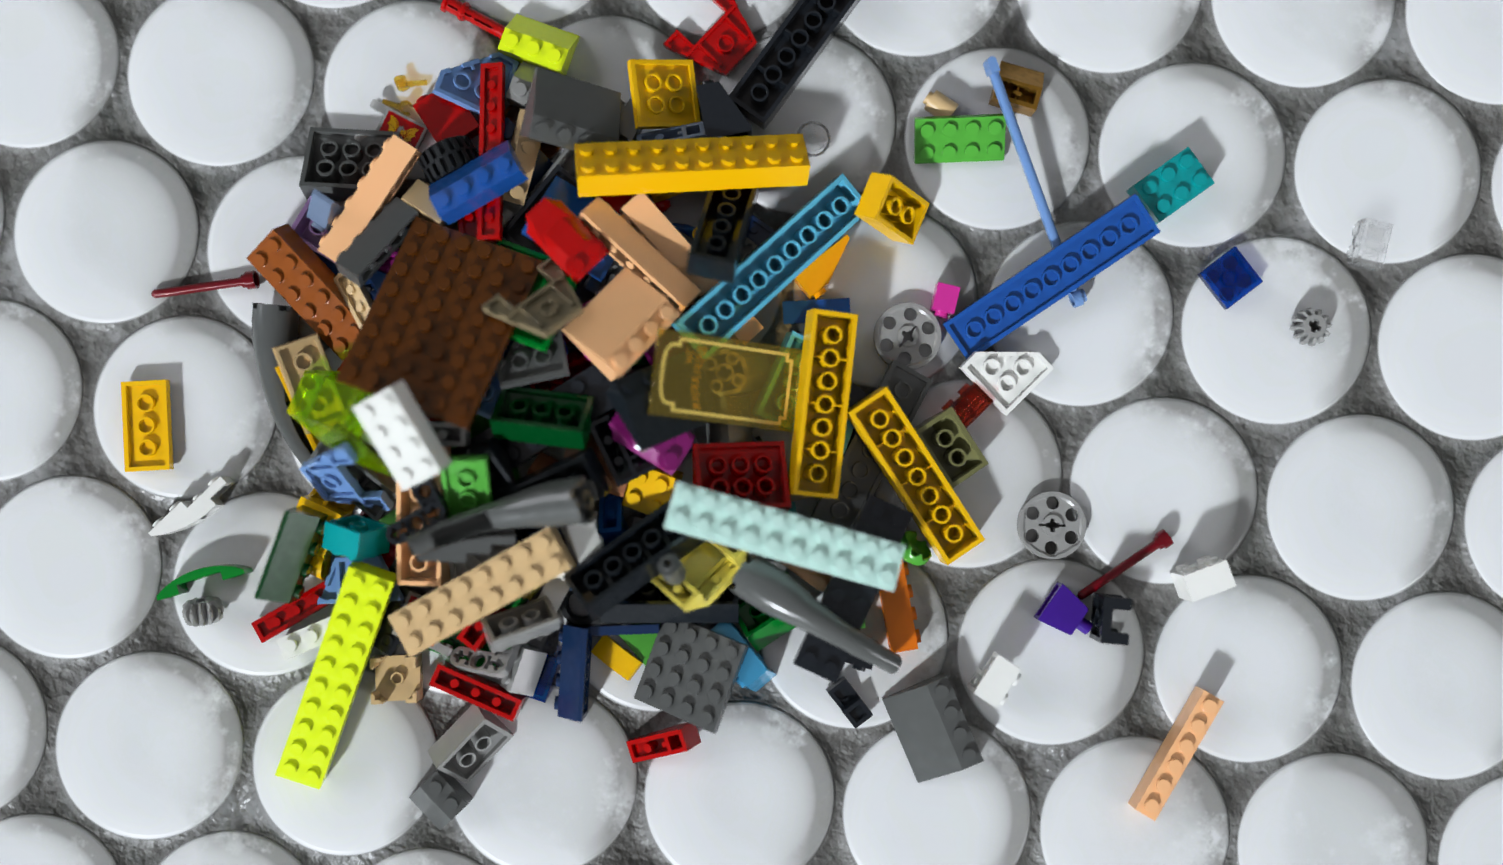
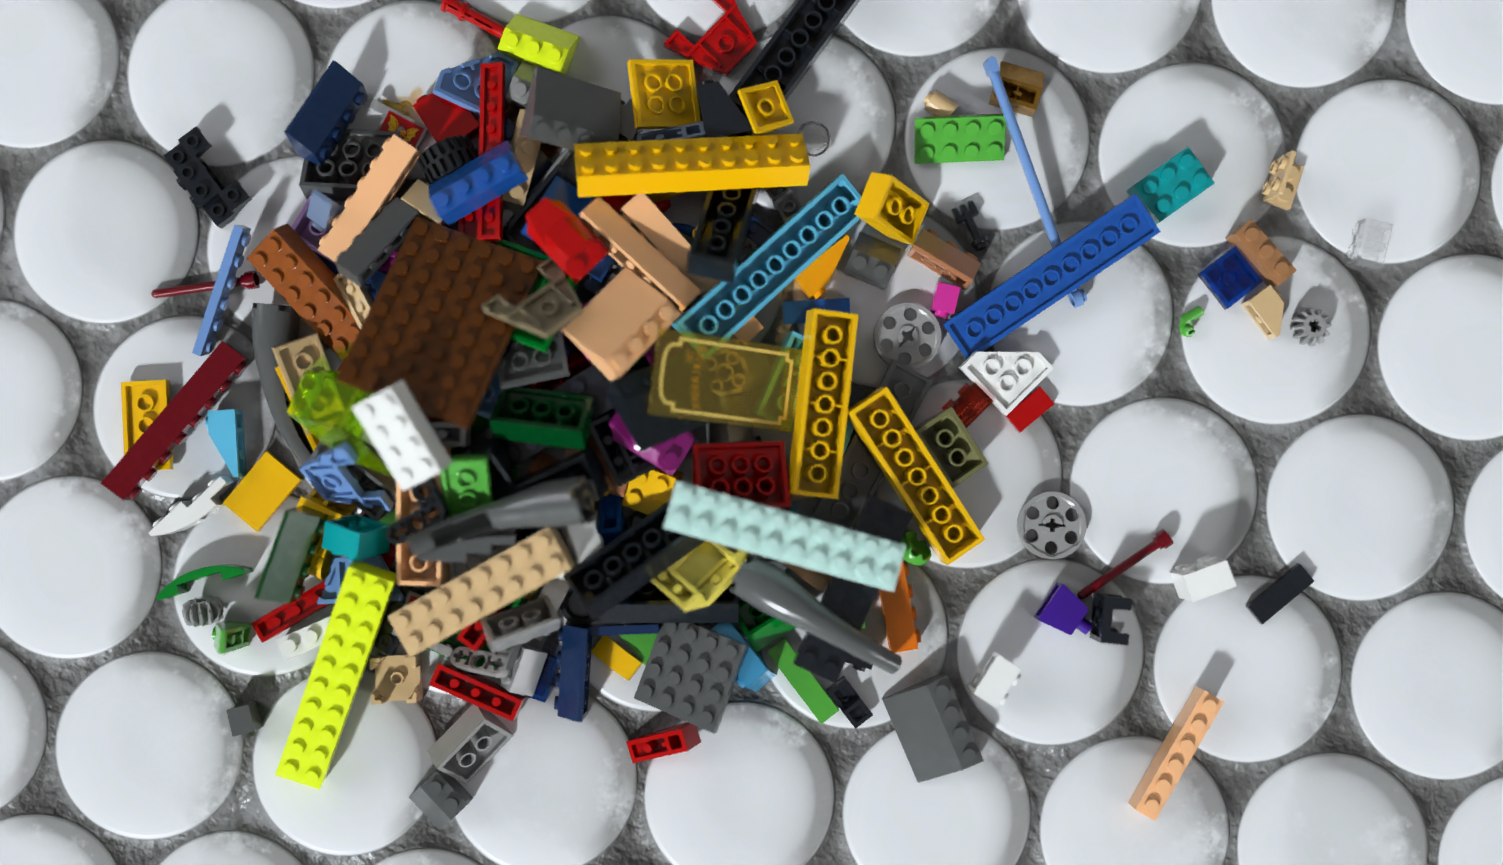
(175, 421): none -> dark red brick
(200, 181): none -> black bracket
(224, 284): none -> medium blue plate
(227, 433): none -> medium azure slope
(231, 636): none -> bright green slope
(244, 719): none -> dark grey brick
(262, 491): none -> yellow tile
(326, 114): none -> dark blue slope
(403, 85): clear yellow hand -> none
(671, 569): dark grey brick -> none
(765, 107): none -> yellow slope
(783, 201): none -> light grey slope
(803, 681): none -> bright green tile
(872, 261): none -> dark grey slope
(944, 258): none -> nougat slope
(979, 242): none -> black hinge
(1029, 409): none -> red tile
(1187, 319): none -> bright green arm
(1261, 254): none -> medium nougat brick
(1266, 310): none -> tan slope
(1280, 593): none -> black tile
(1283, 181): none -> tan bracket

